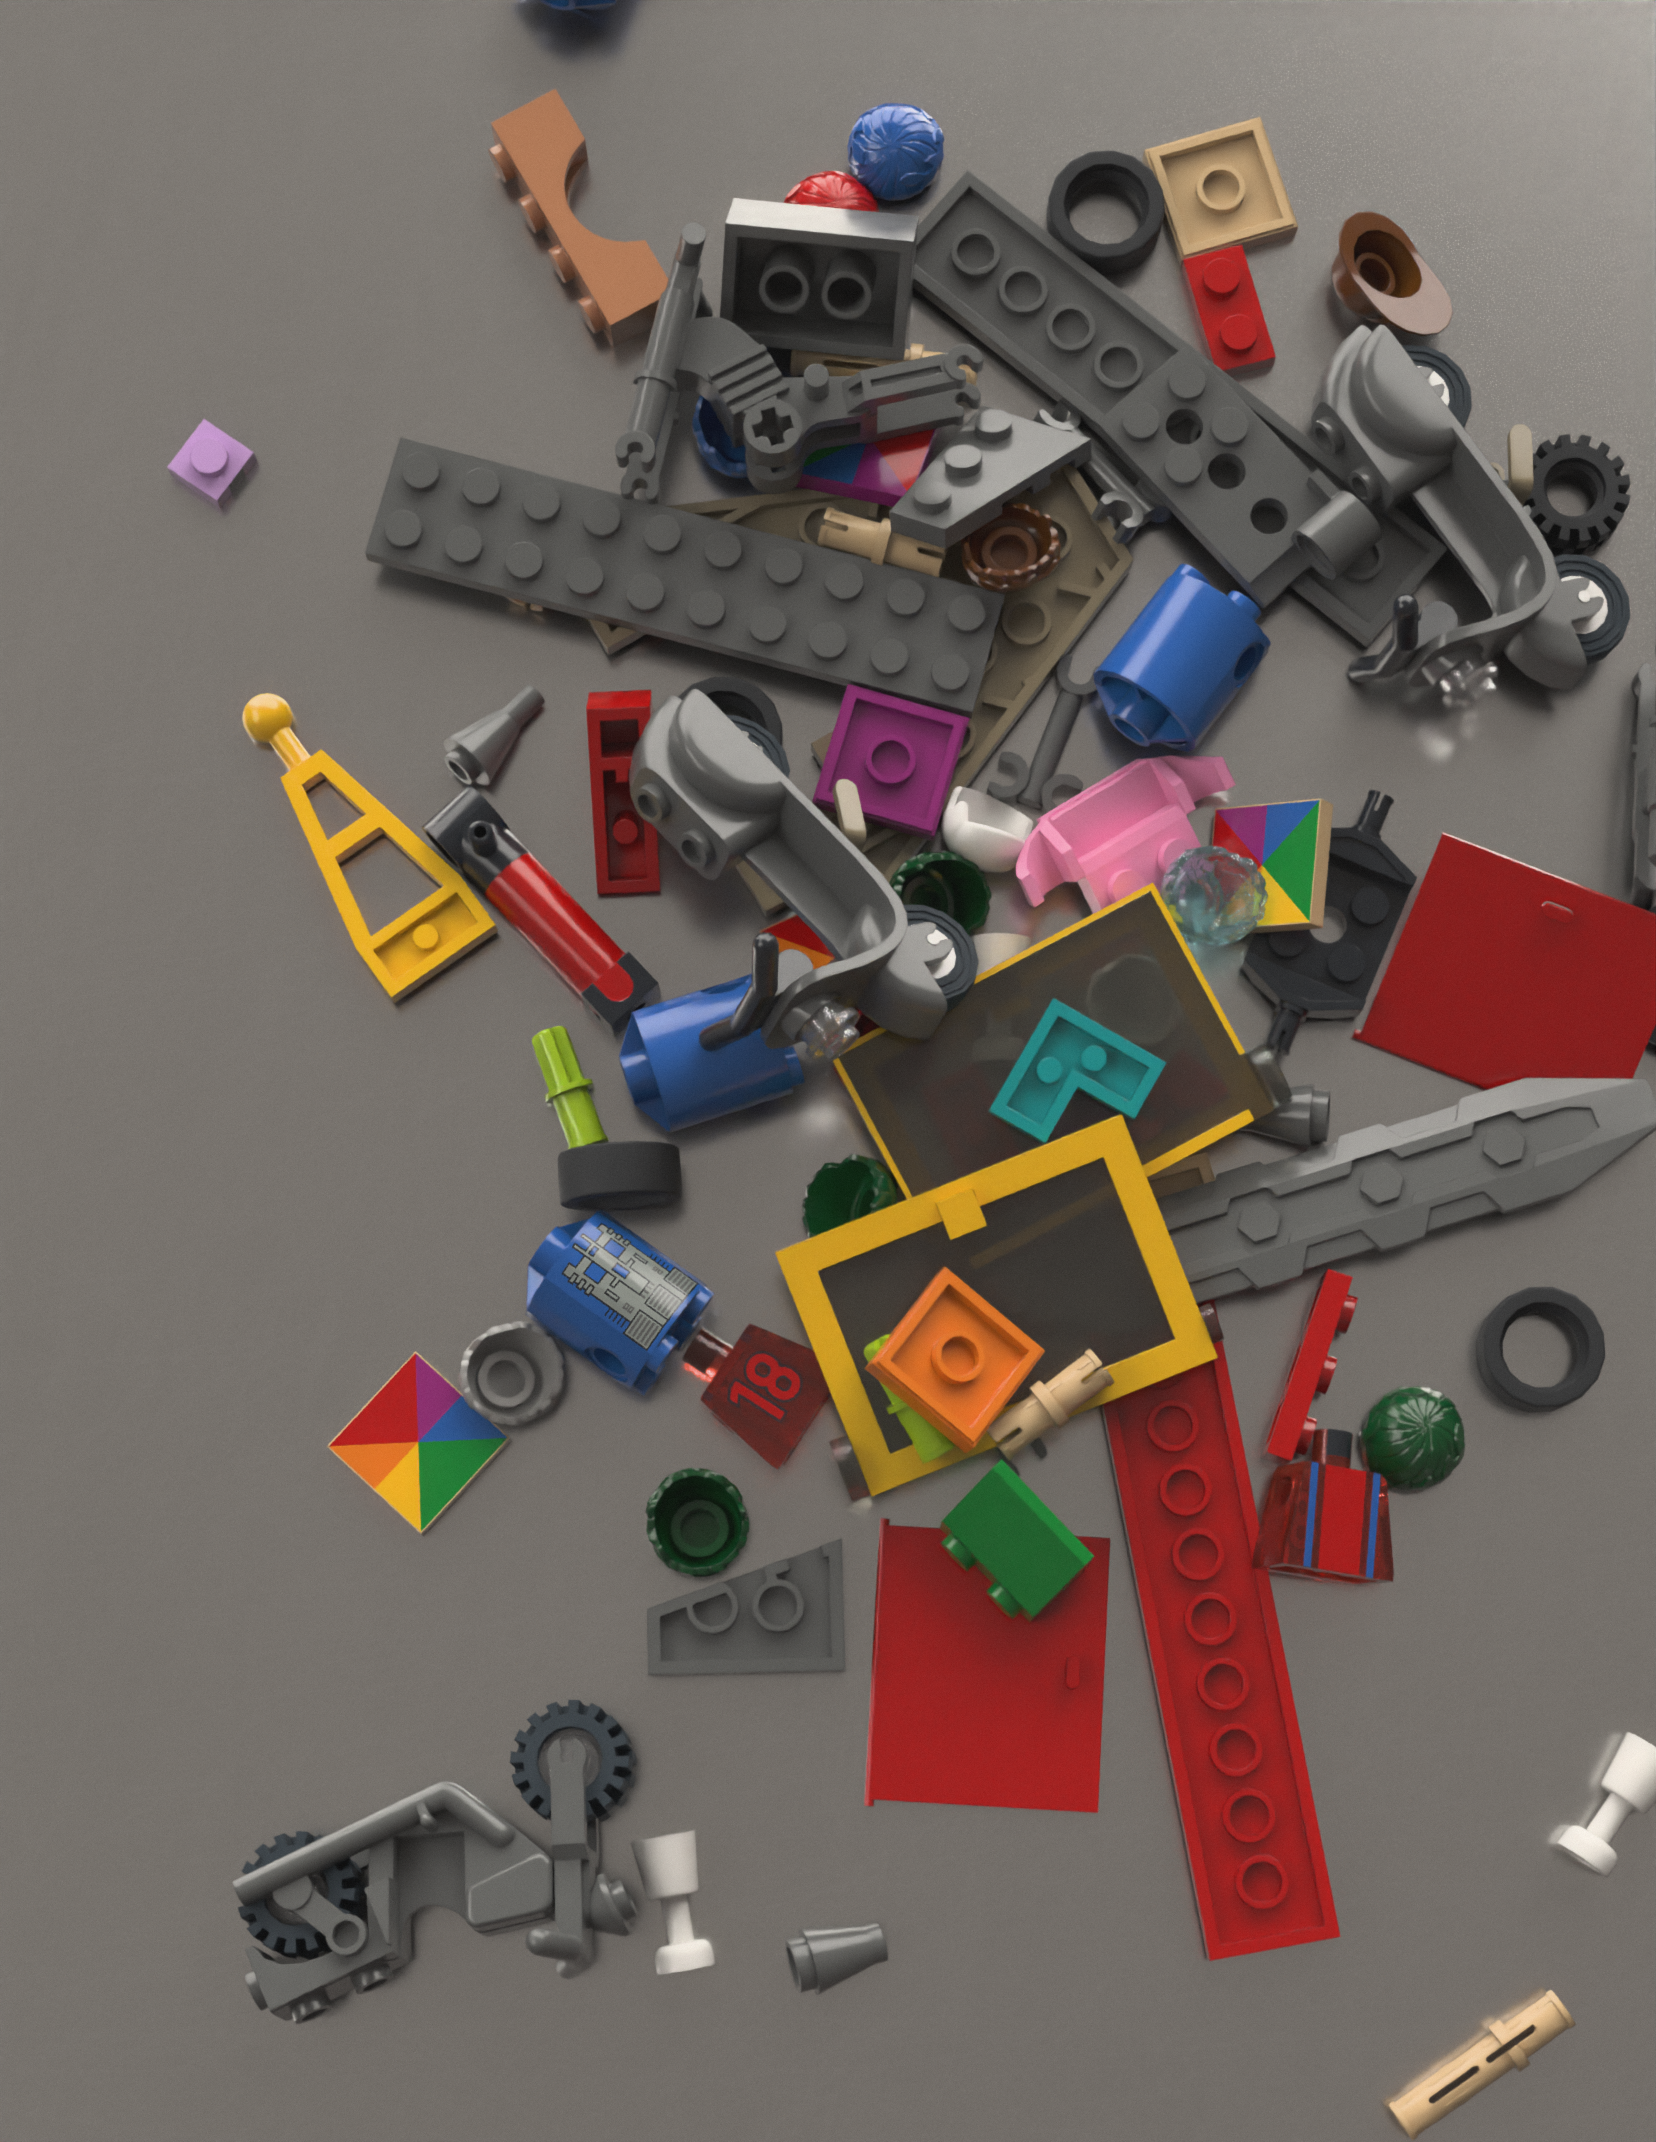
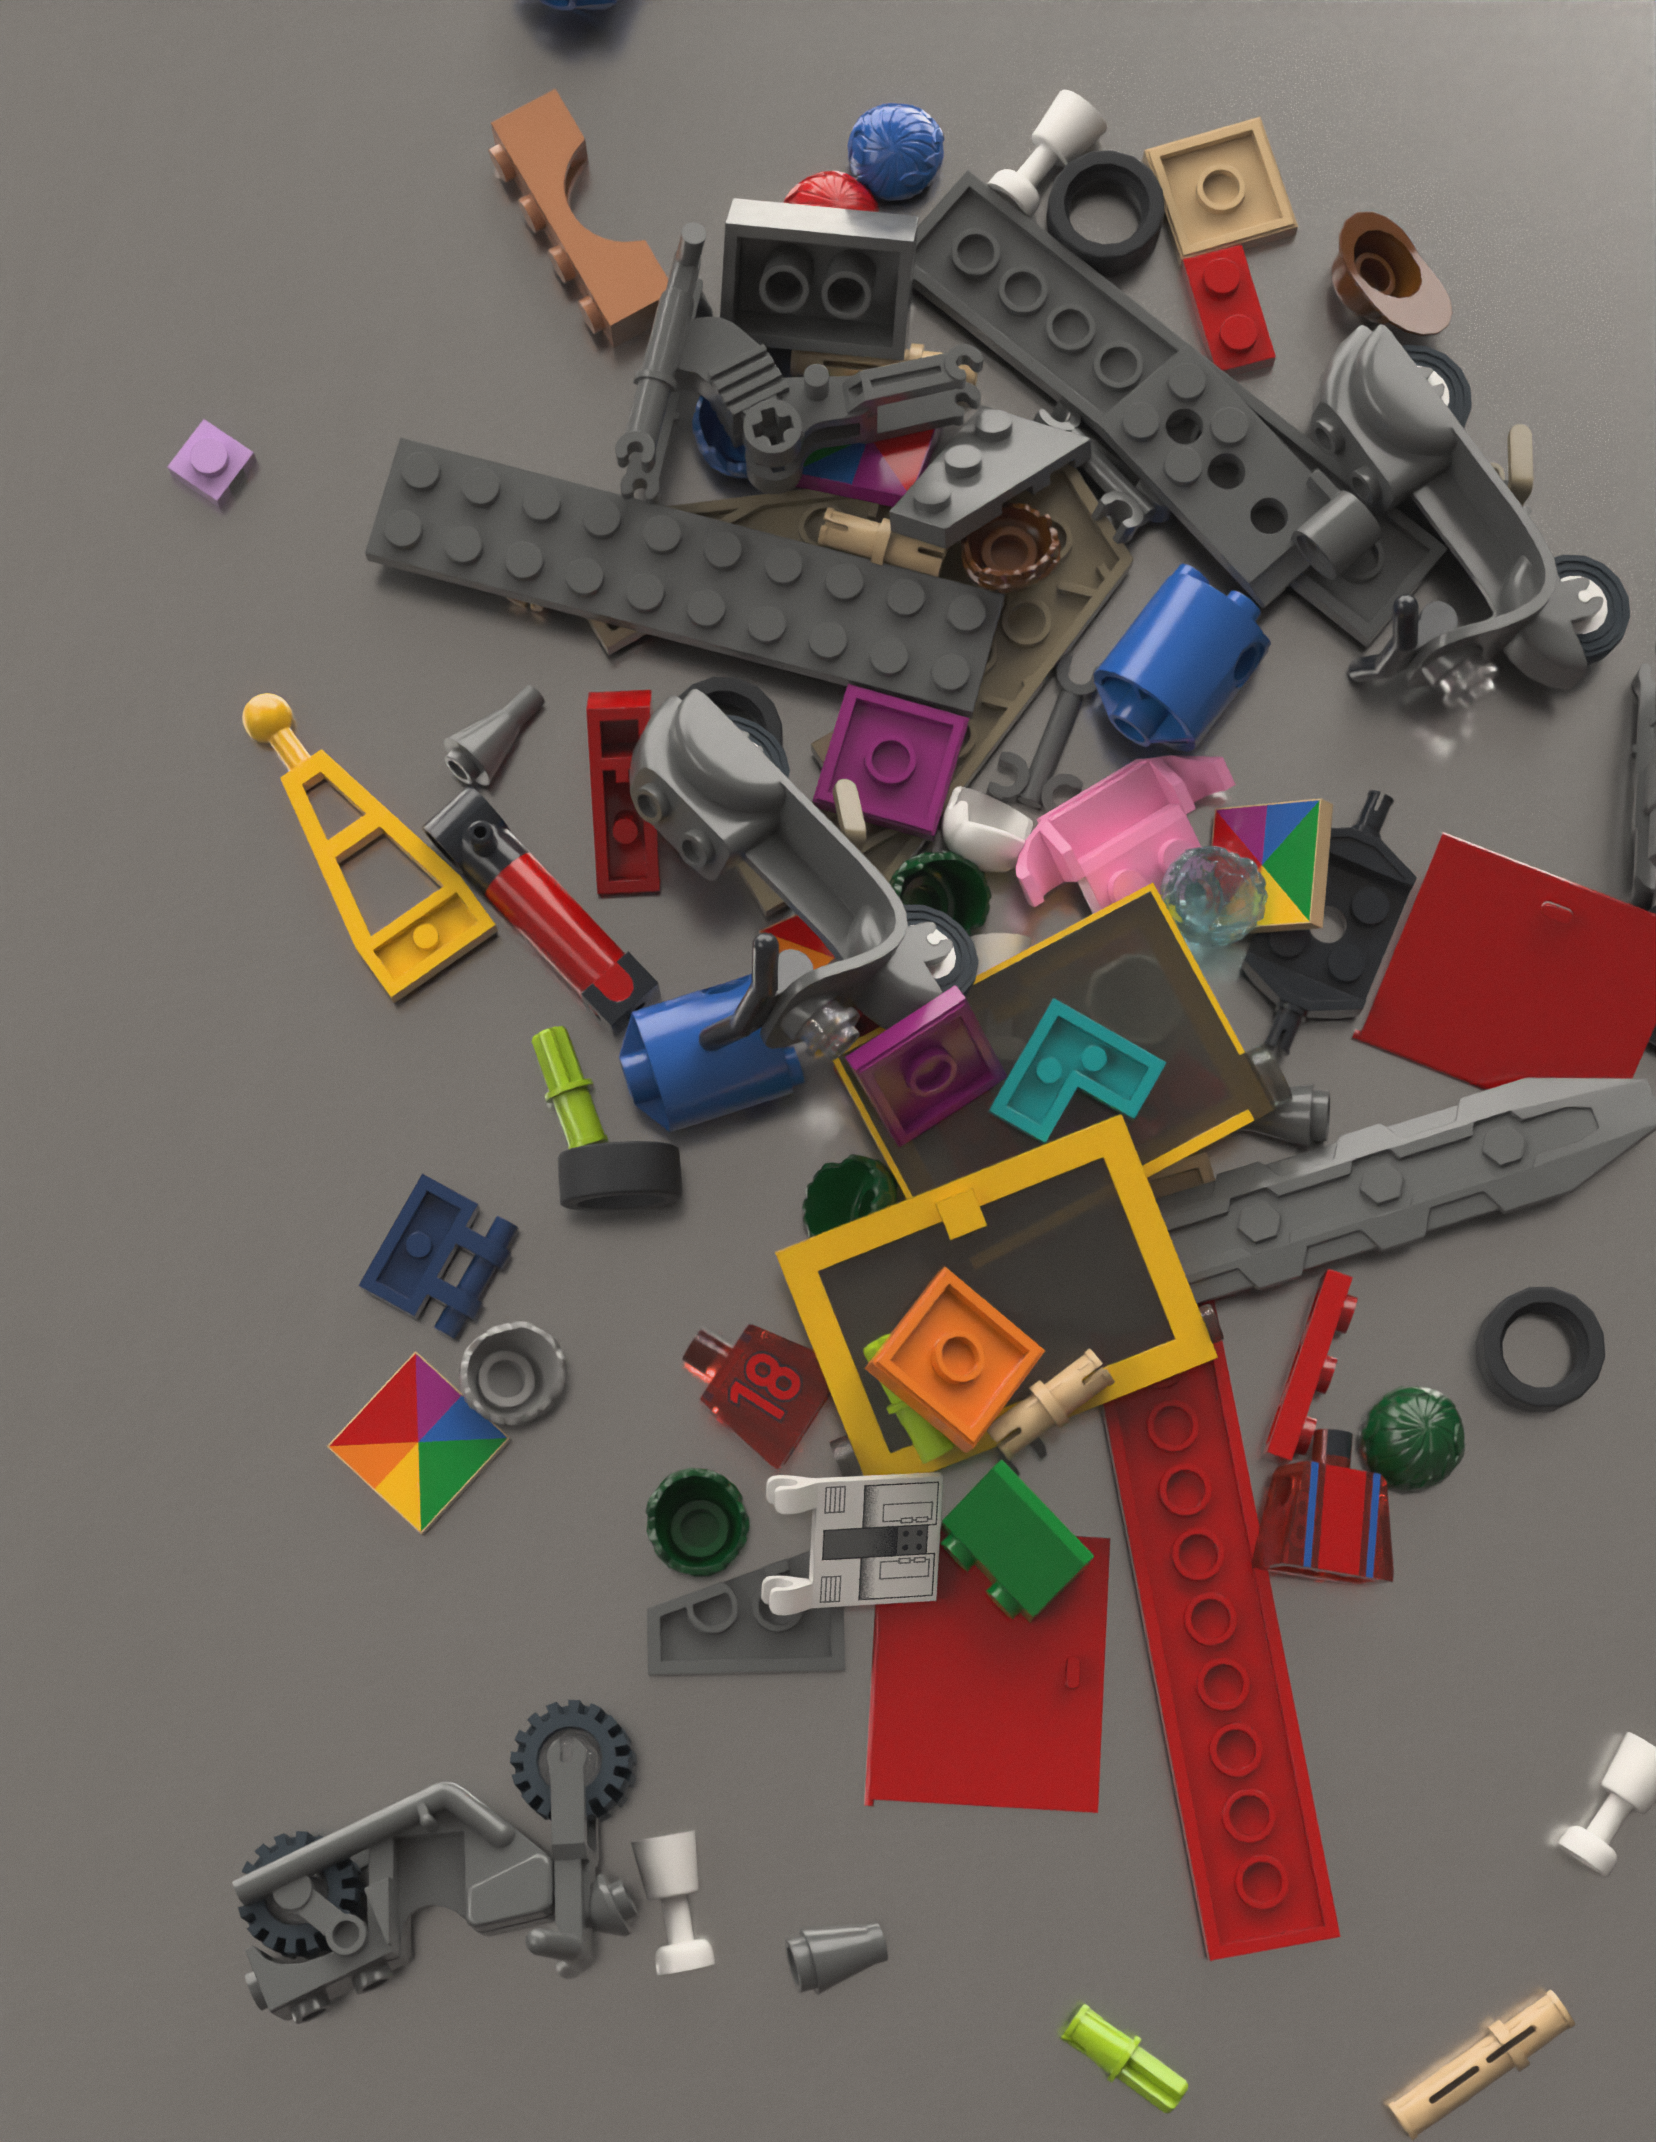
(422, 1246): none -> dark blue plate
(614, 1298): blue cylinder -> none
(869, 1540): none -> white flag
(926, 1066): none -> magenta tile
(1060, 137): none -> white piece
(1125, 2060): none -> lime axle
(1604, 480): black tyre -> none

